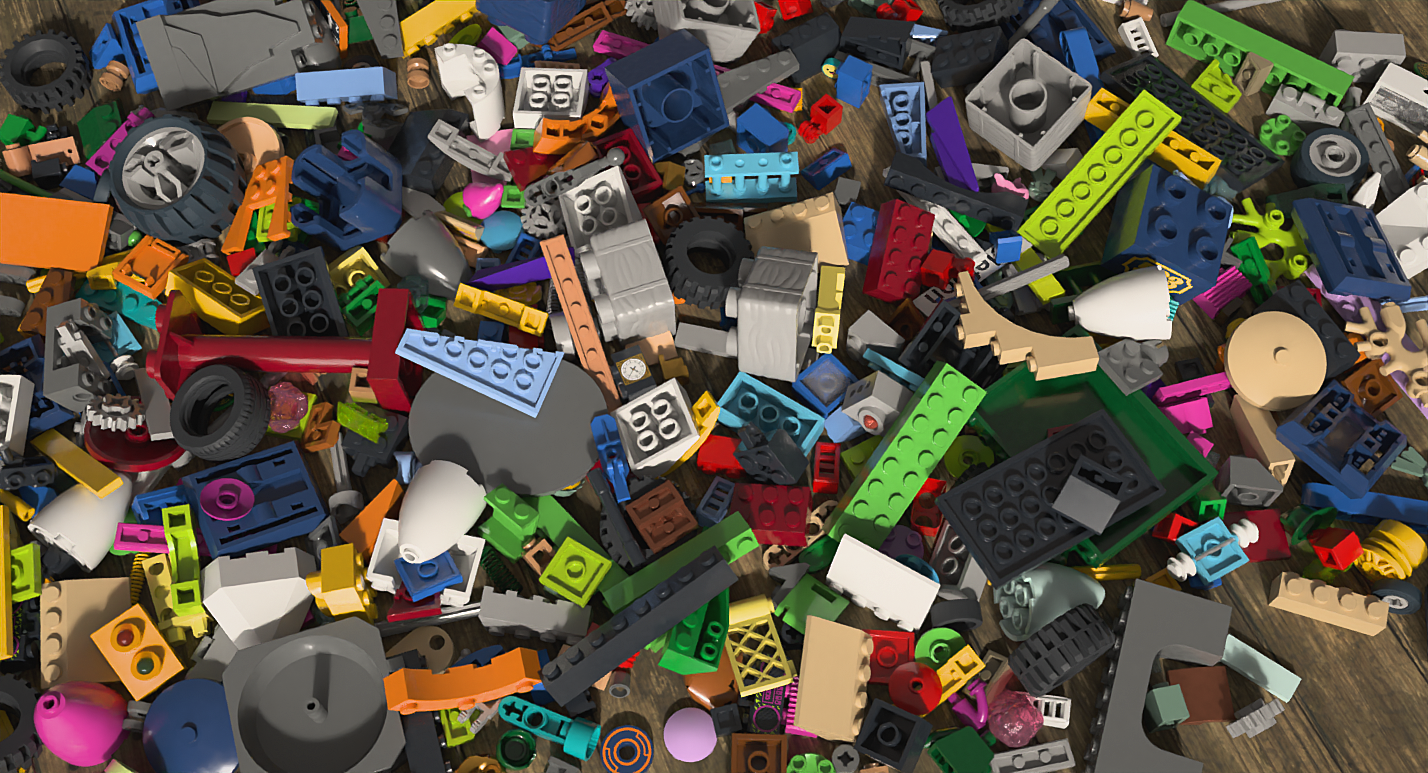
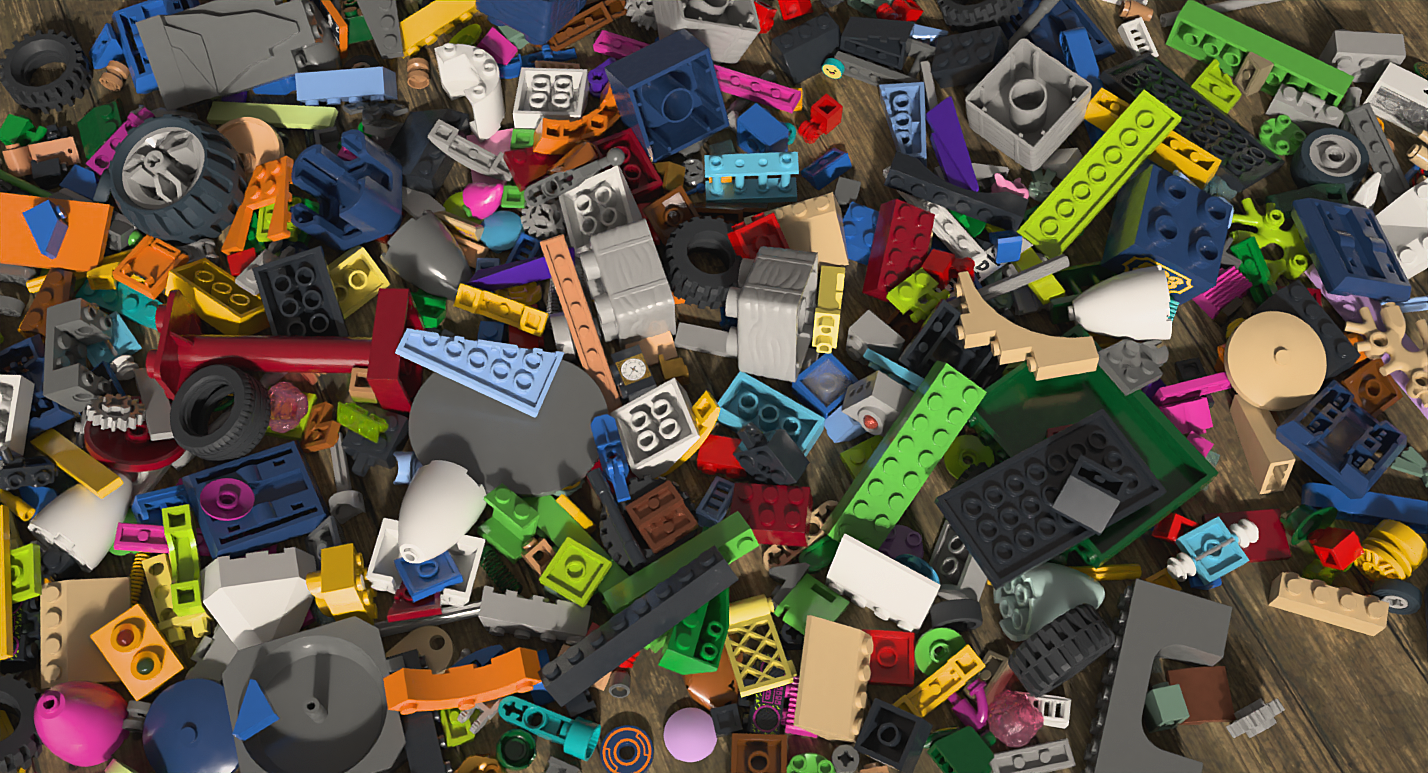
(47, 227): none -> blue slope
(79, 349): light grey hinge -> none
(255, 712): none -> blue slope
(361, 310): green brick -> none
(366, 526): orange slope -> none
(419, 290): clear light blue brick -> none
(576, 513): none -> yellow tile
(754, 78): dark grey wing -> none
(760, 232): none -> red plate
(826, 482): red slope -> none
(853, 81): blue brick -> none
(911, 700): red dish -> none
(913, 290): none -> lime plate
(934, 487): red piece -> none
(1208, 504): green brick -> none
(1247, 483): dark grey slope -> none
(1259, 669): light aqua tile -> none

